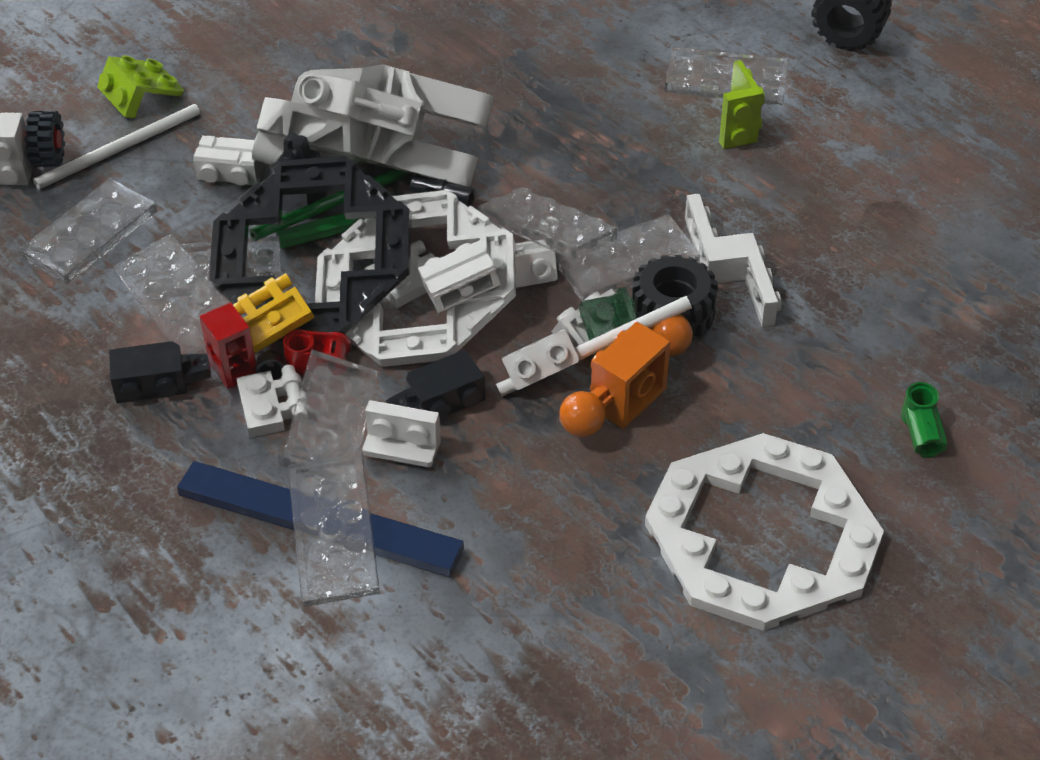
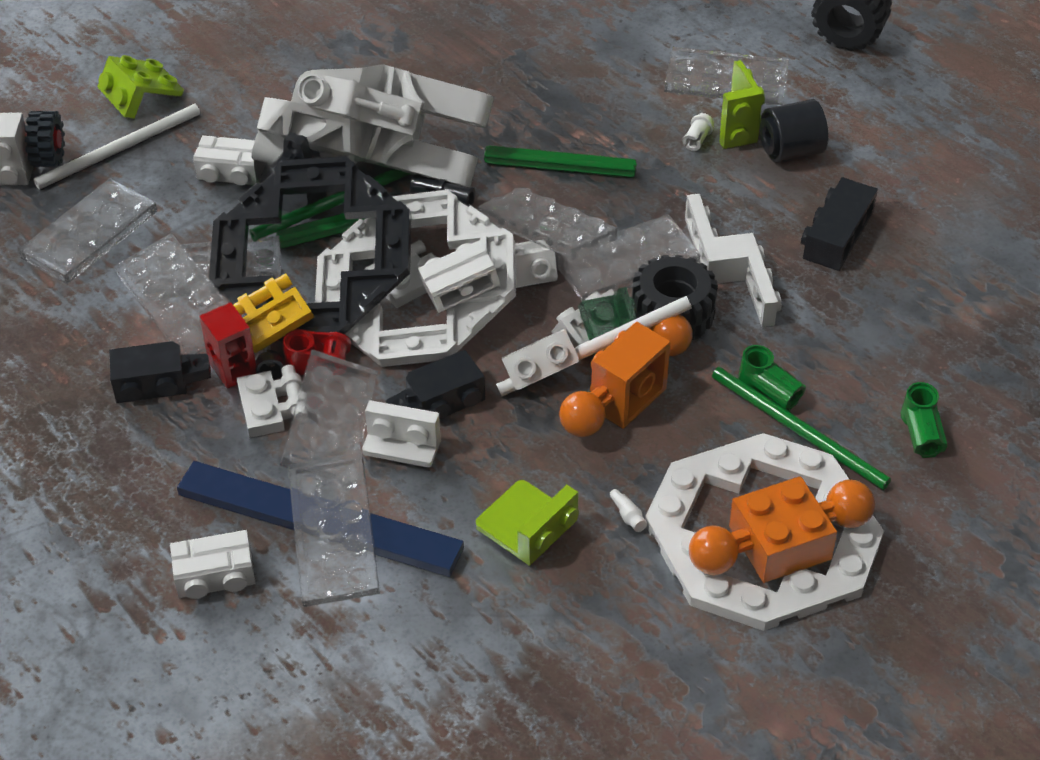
(212, 564): none -> white brick
(528, 519): none -> lime bracket
(560, 161): none -> green axle
(629, 511): none -> white piece
(700, 127): none -> white pin
(763, 375): none -> green piece
(782, 528): none -> orange brick
(794, 130): none -> black piece
(802, 428): none -> green piece
(838, 223): none -> black brick

